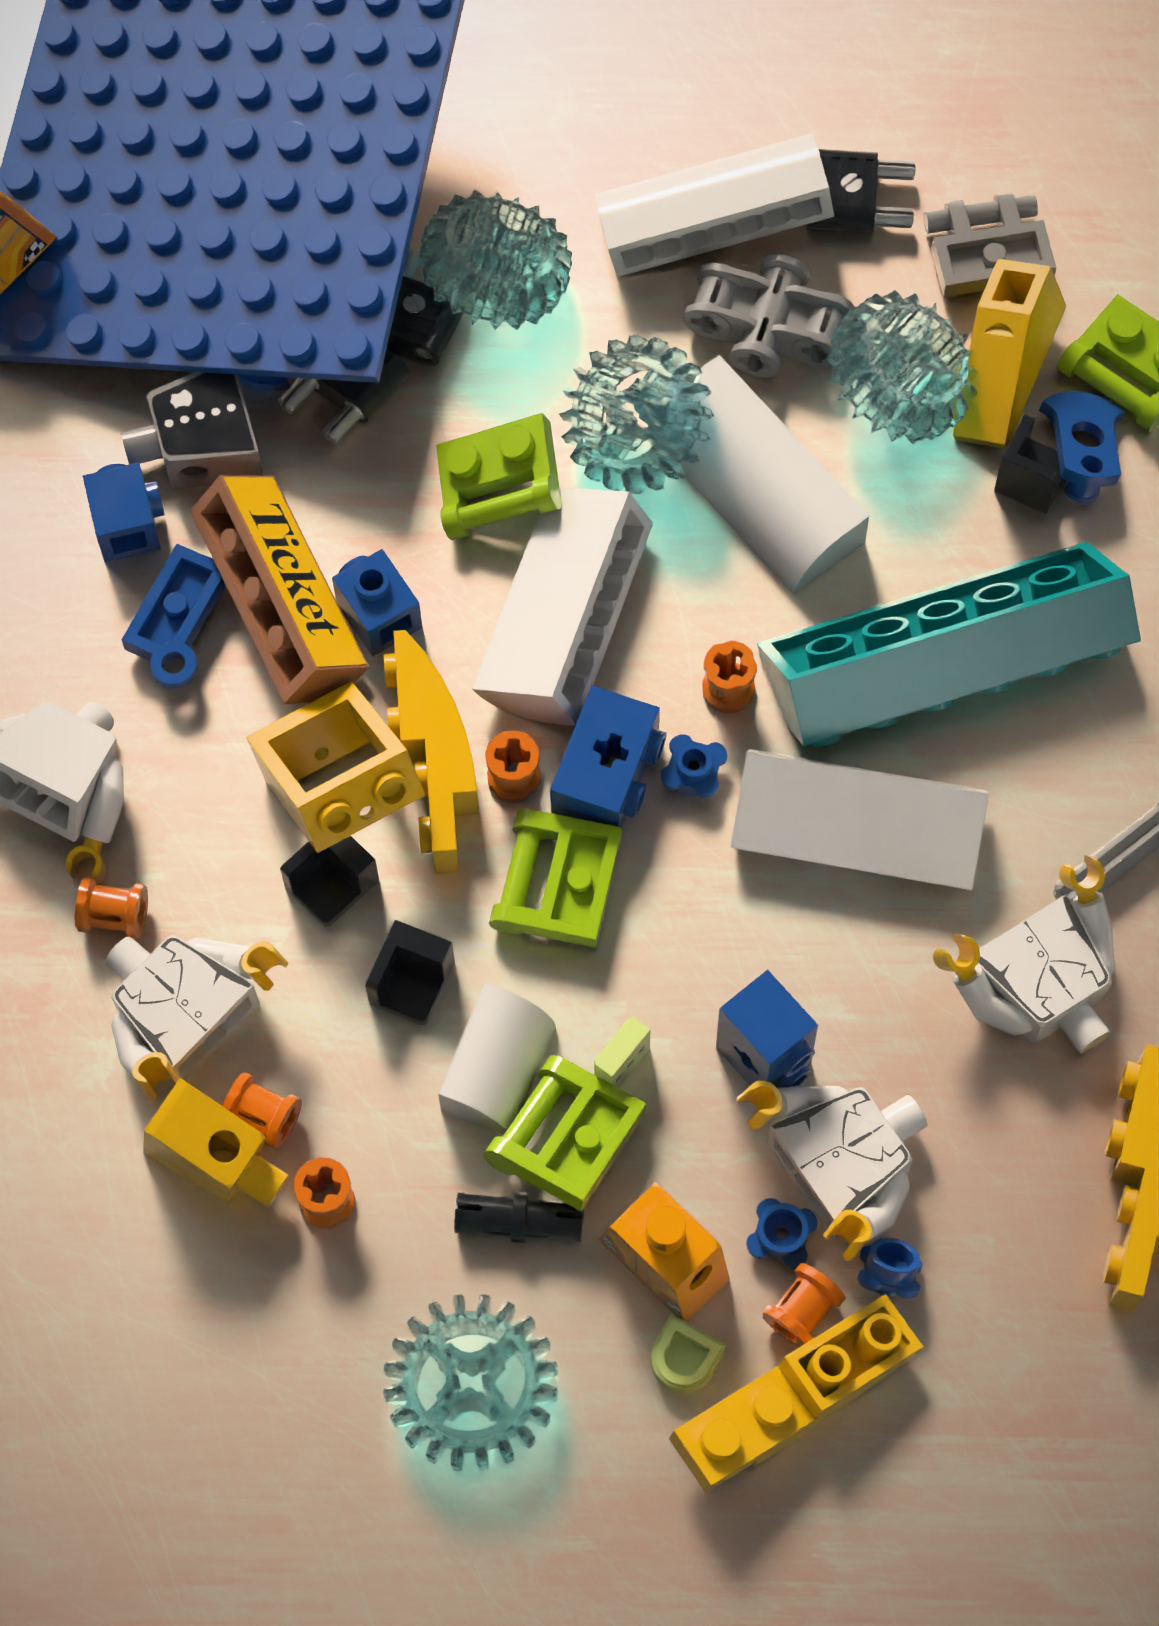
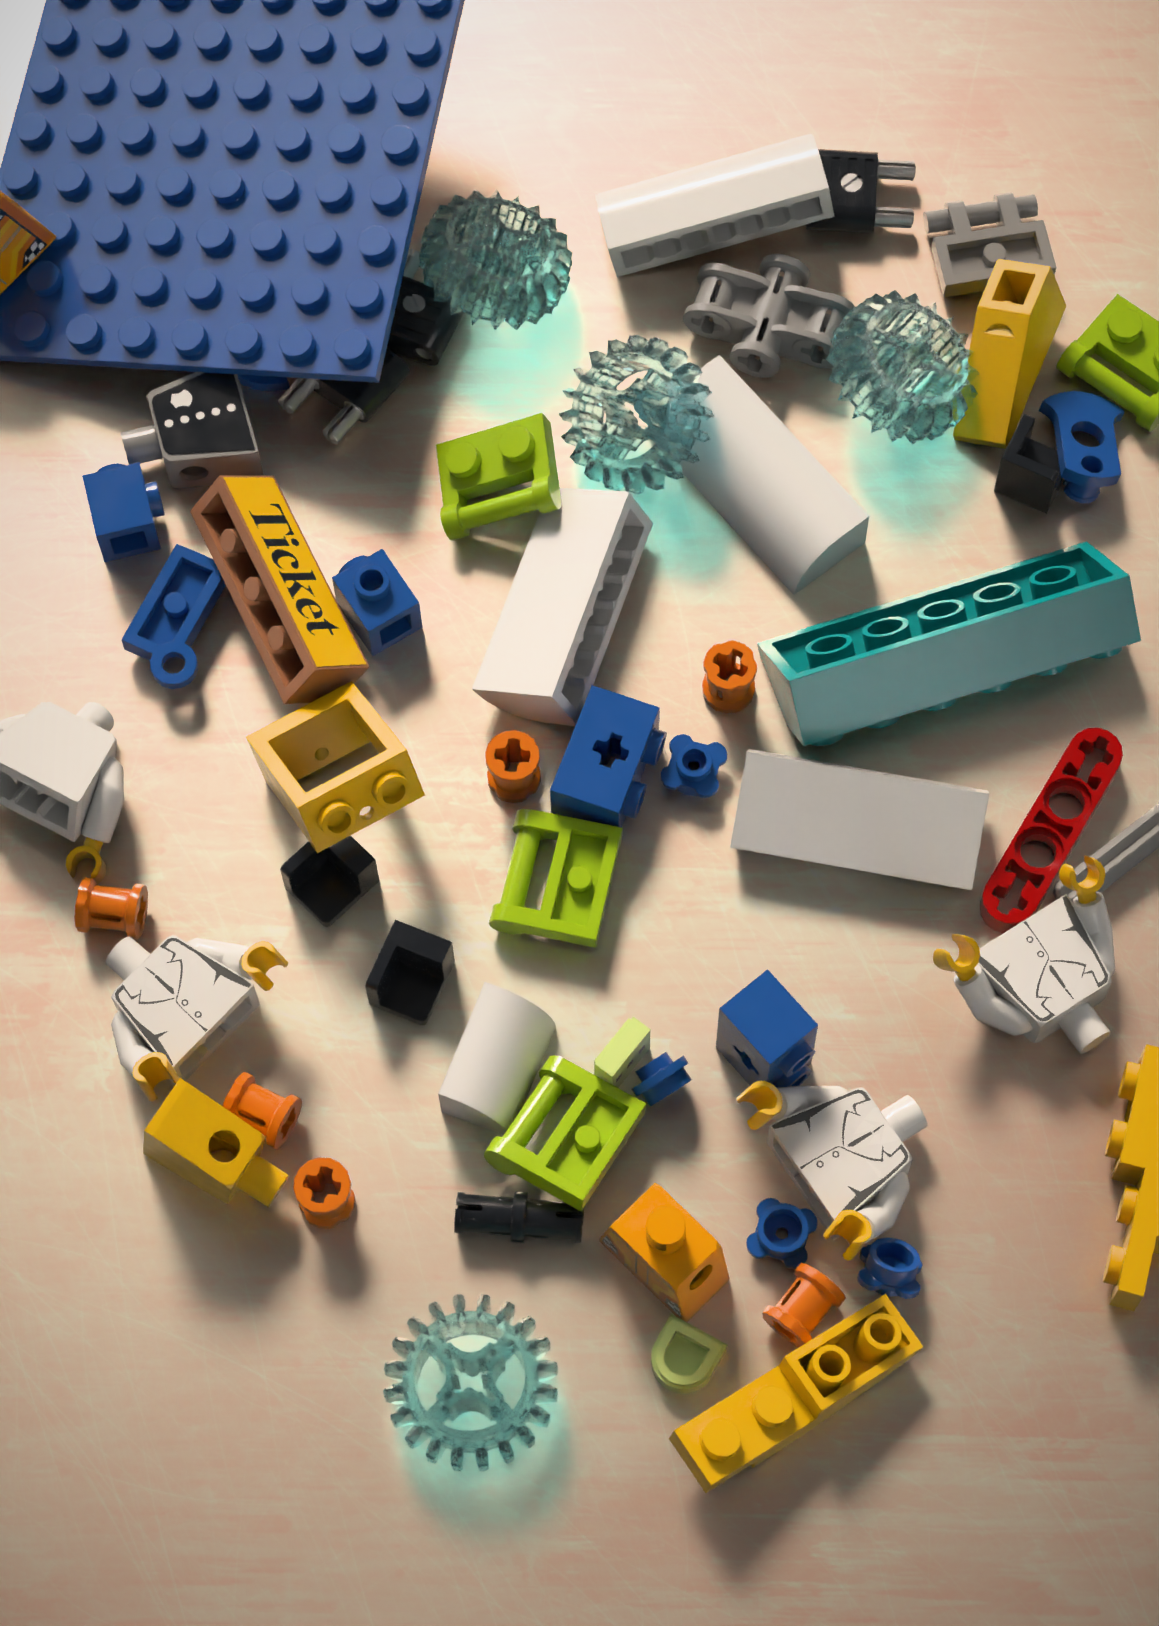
(436, 743): yellow slope -> none
(661, 1078): none -> blue plate
(1050, 829): none -> red beam

